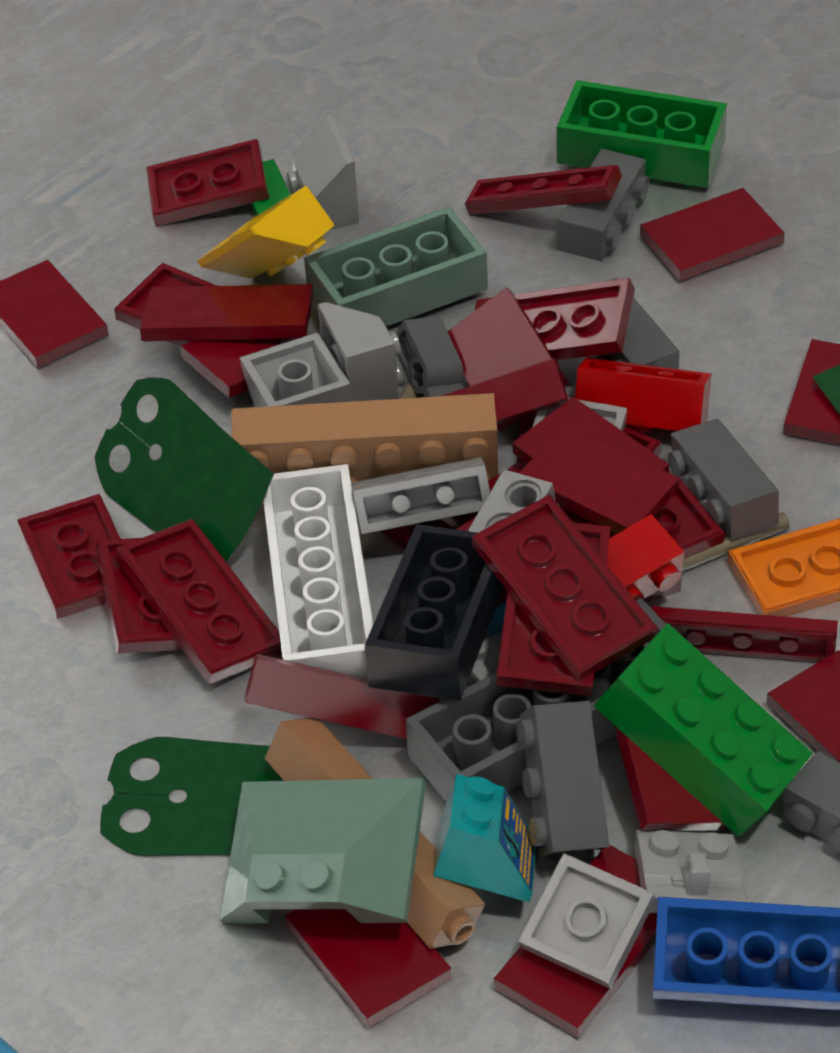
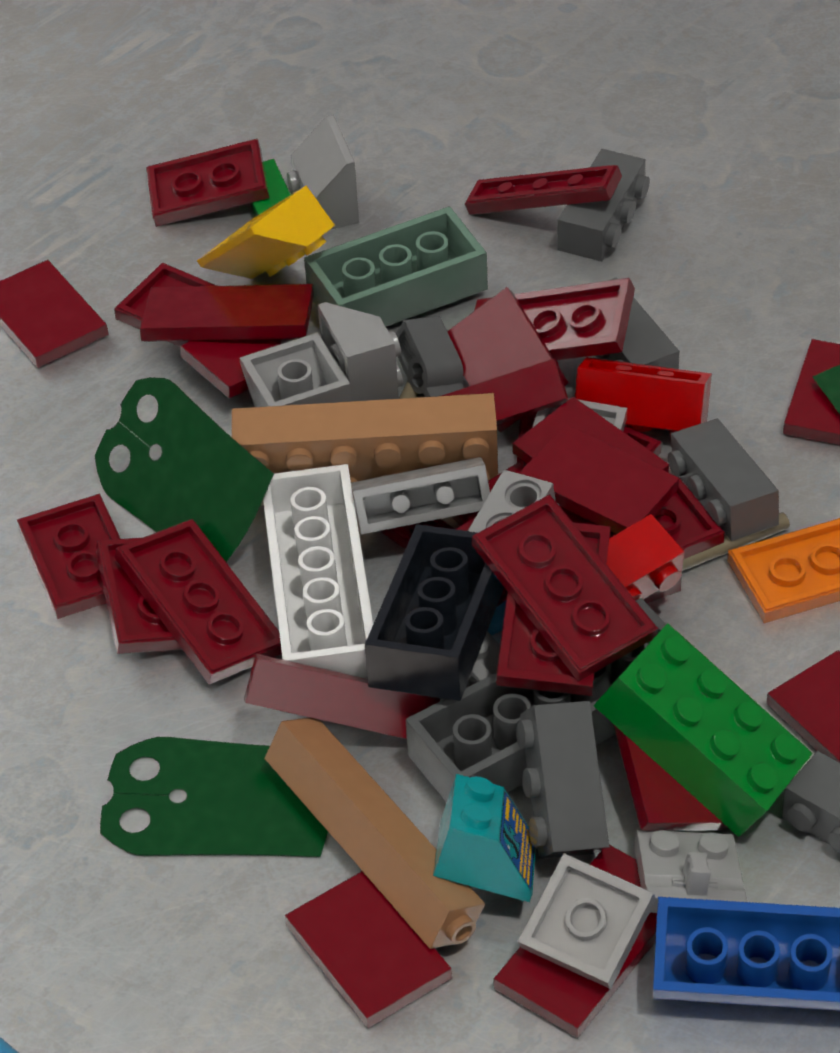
(325, 848): sand green slope -> none
(672, 132): green brick -> none
(711, 234): dark red tile -> none
(753, 633): dark red tile -> none

